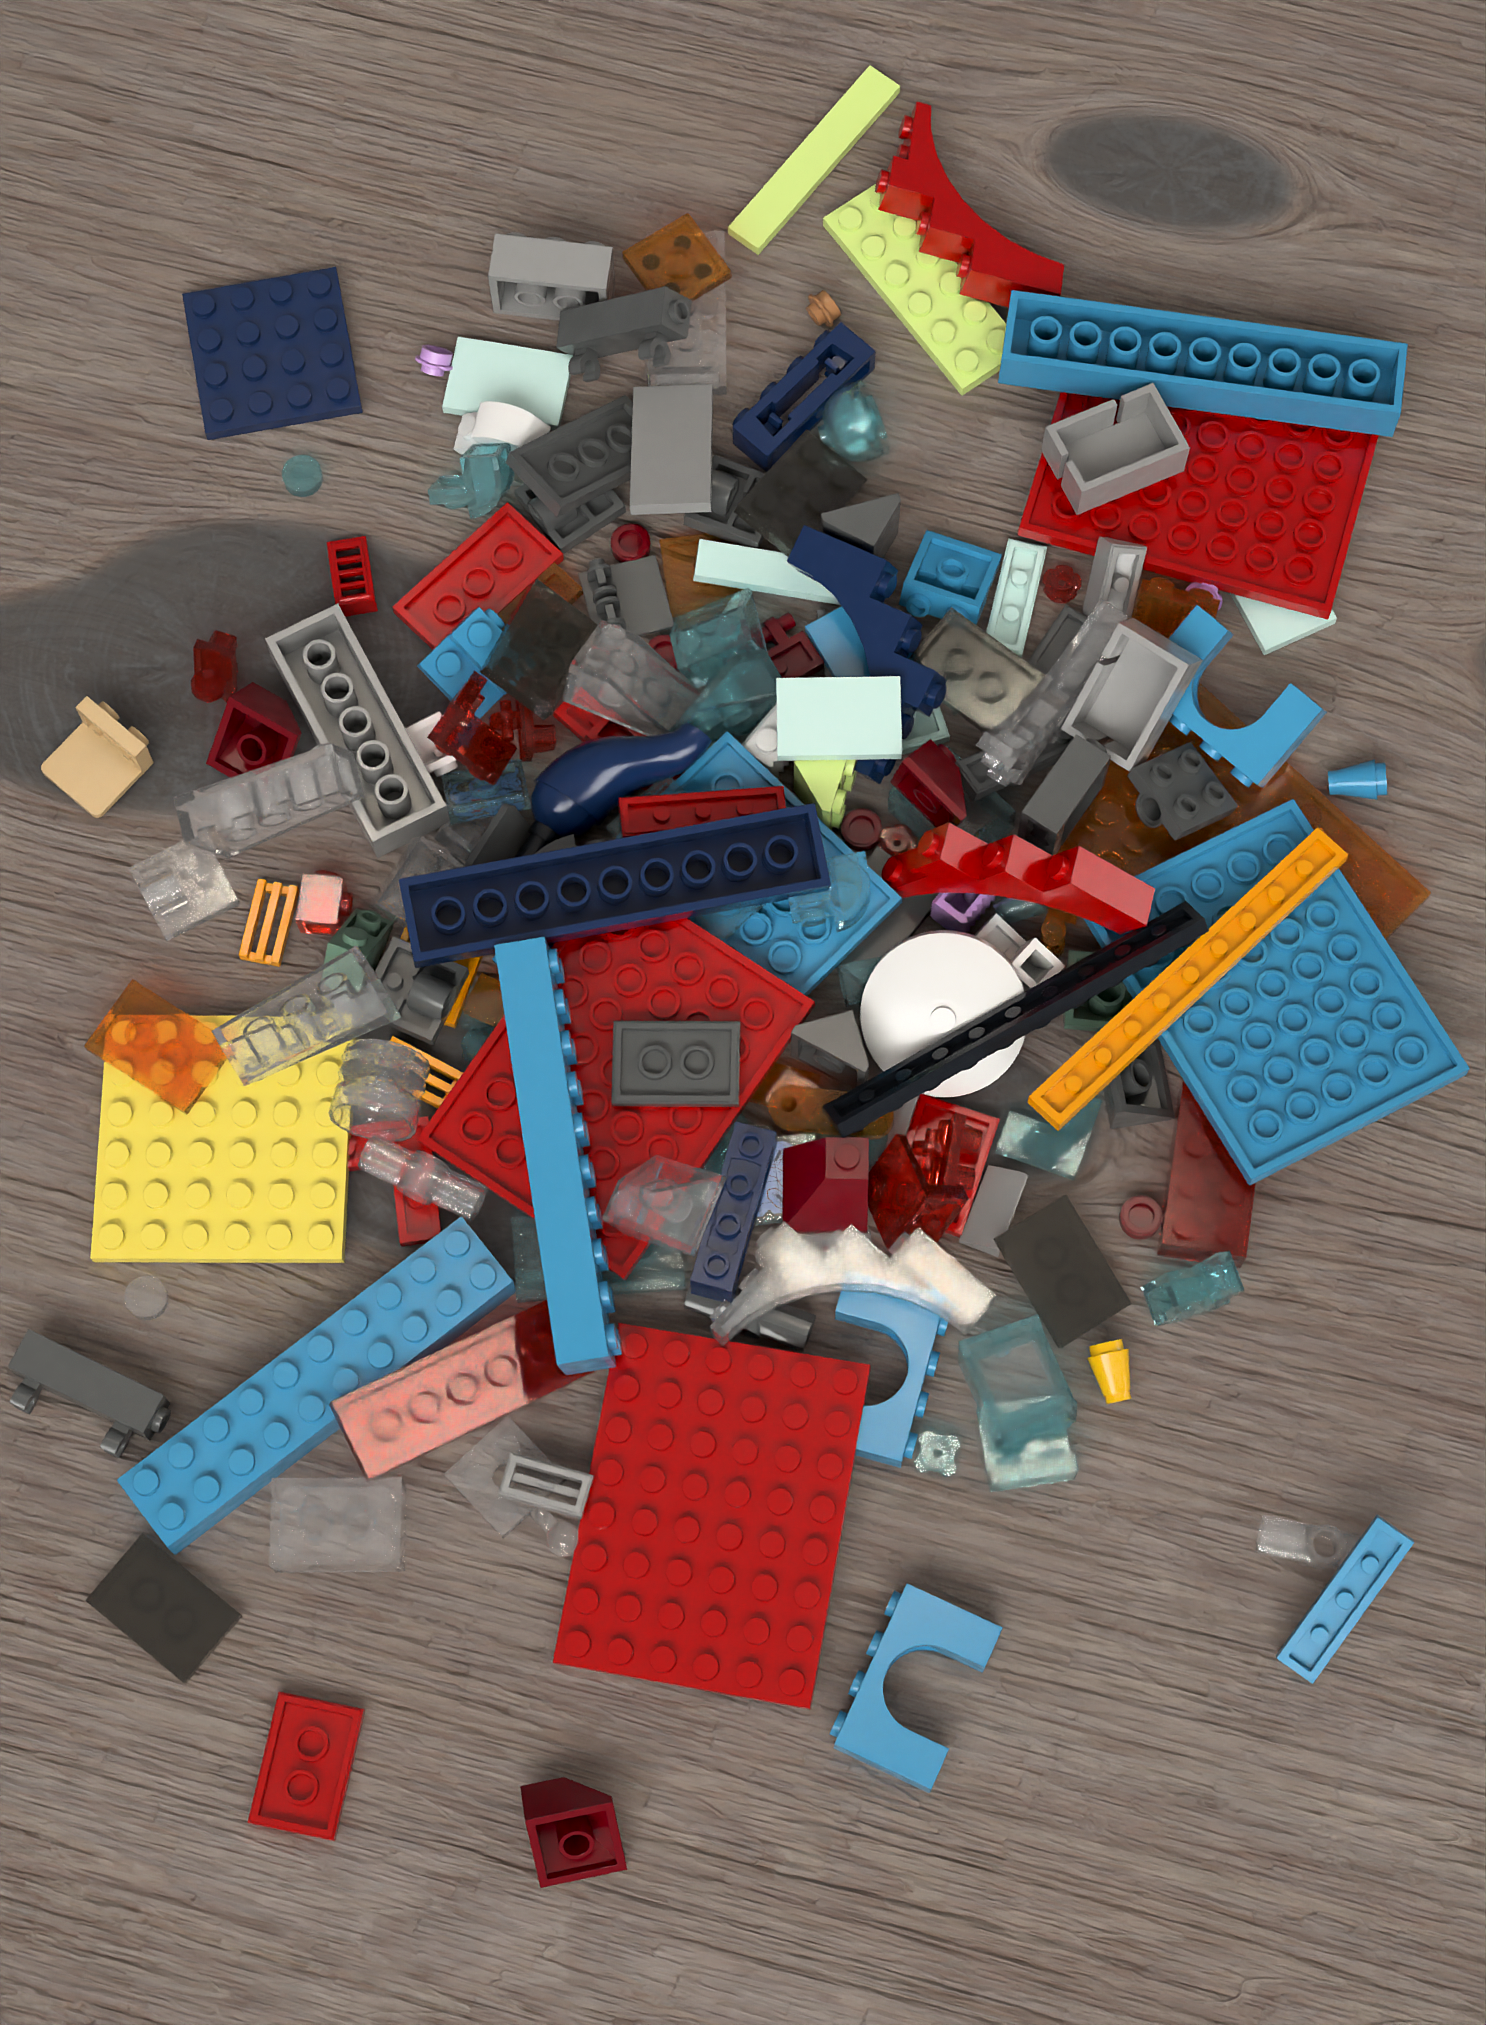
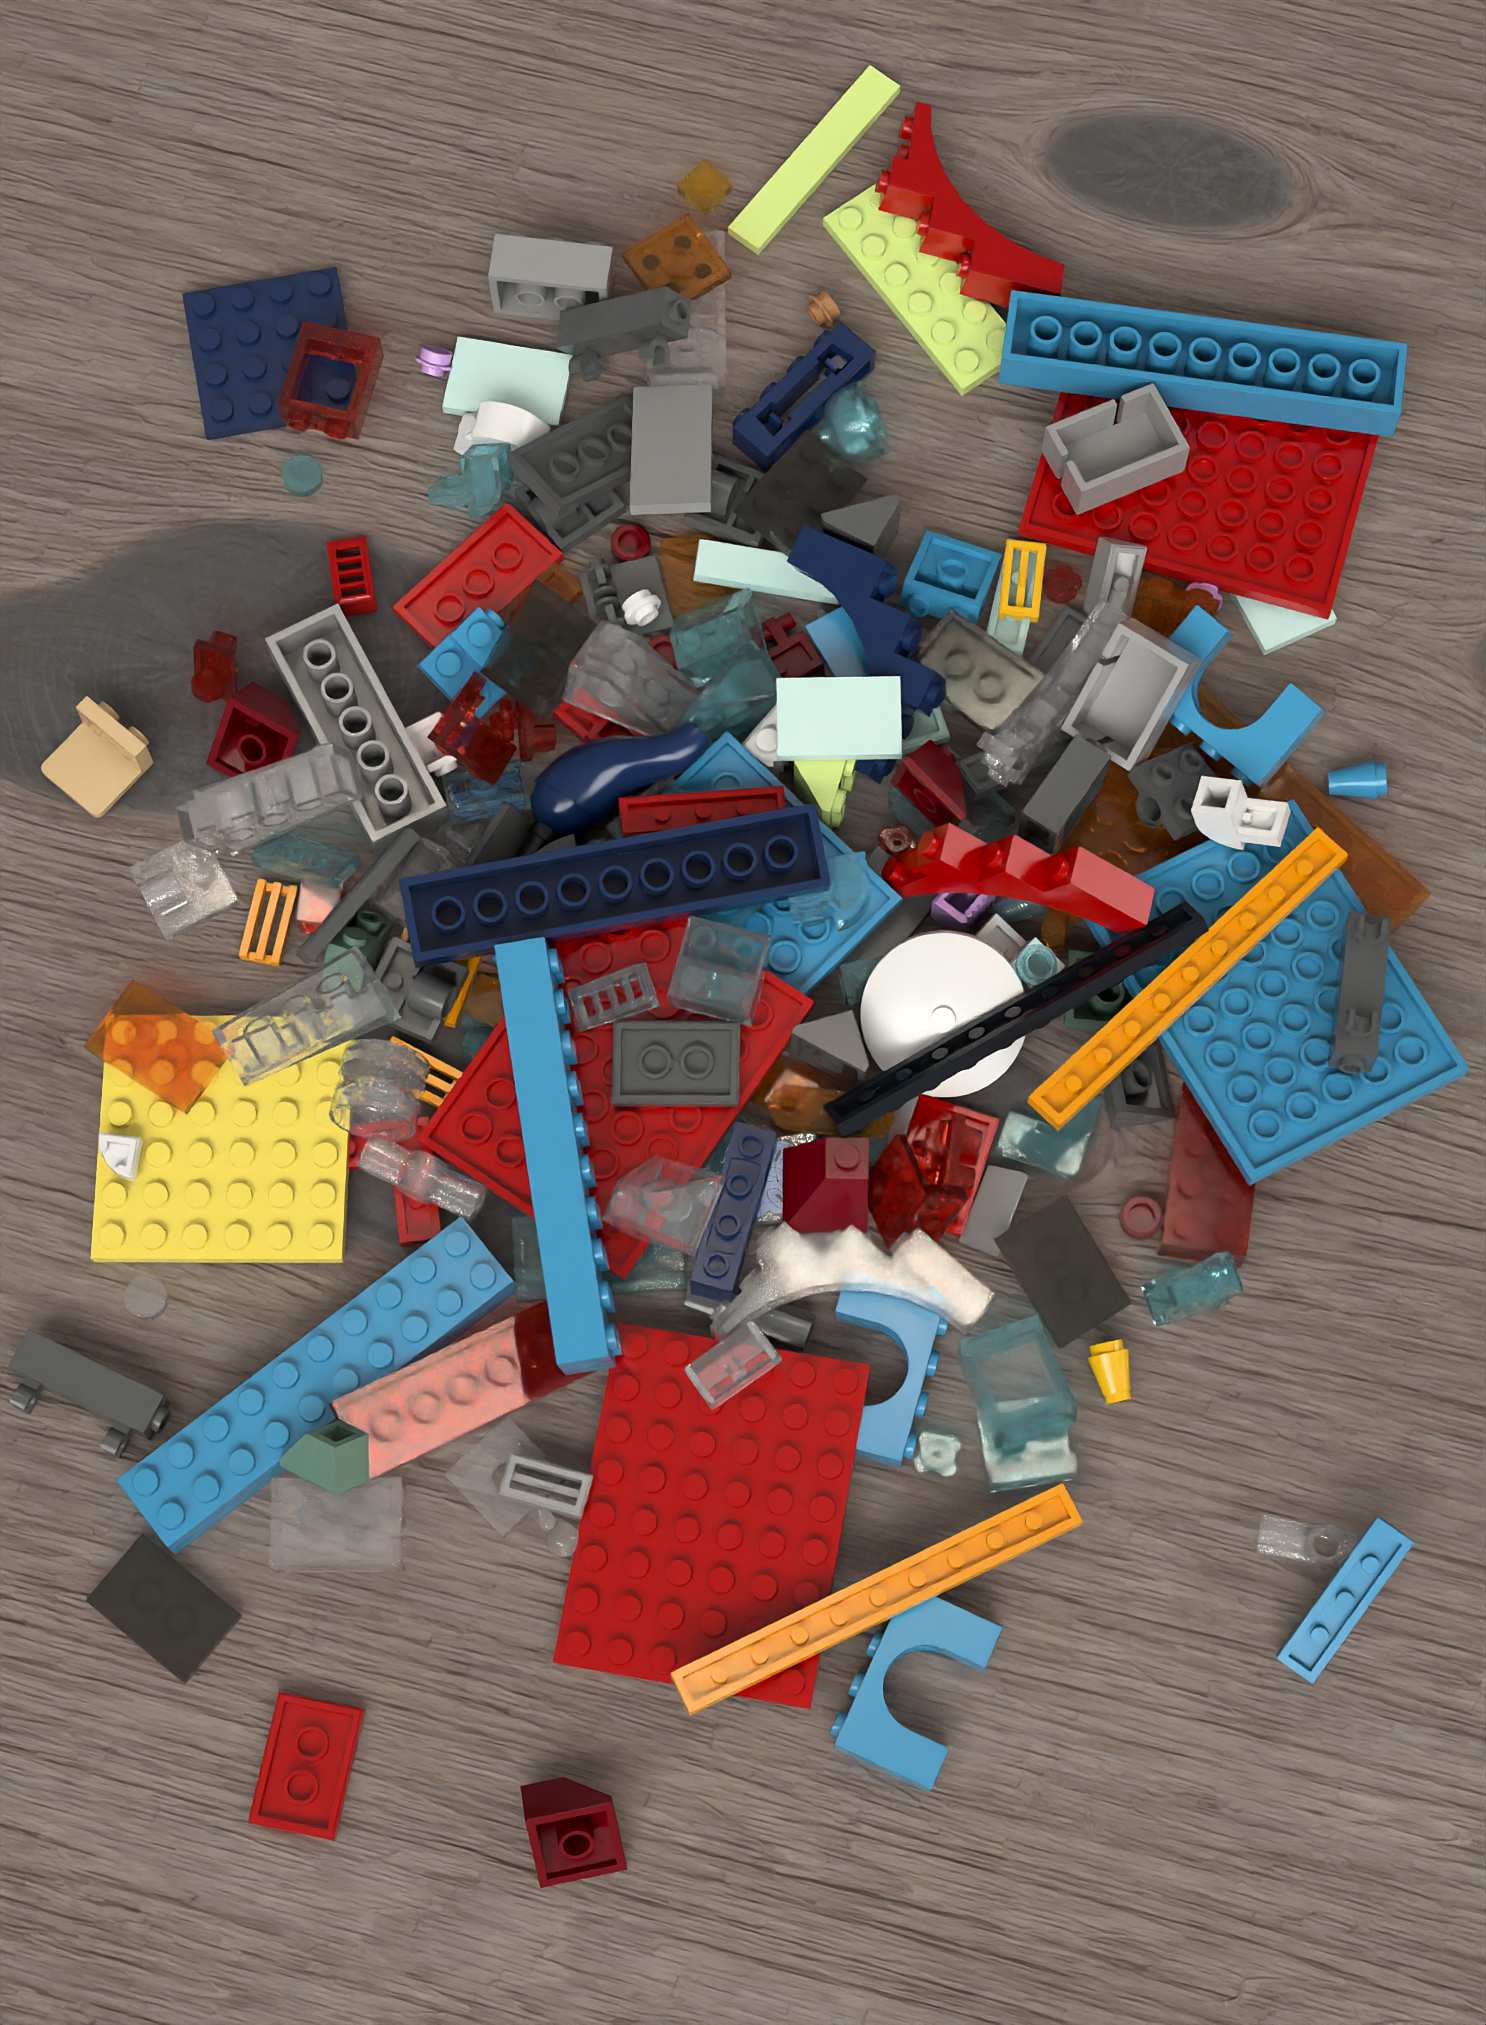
(121, 1153): none -> white tile
(306, 860): none -> clear light blue tile
(331, 1457): none -> sand green slope
(339, 346): none -> clear red window
(357, 895): none -> dark grey tile
(621, 977): none -> clear light blue slope
(641, 608): none -> white plate
(704, 187): none -> clear yellow plate
(719, 970): none -> clear light blue slope
(732, 1364): none -> clear slope
(861, 829): dark red tile -> none
(875, 1599): none -> light orange plate
(1018, 610): none -> yellow tile
(1036, 964): none -> clear light blue plate
(1233, 819): none -> white brick
(1359, 992): none -> dark grey brick

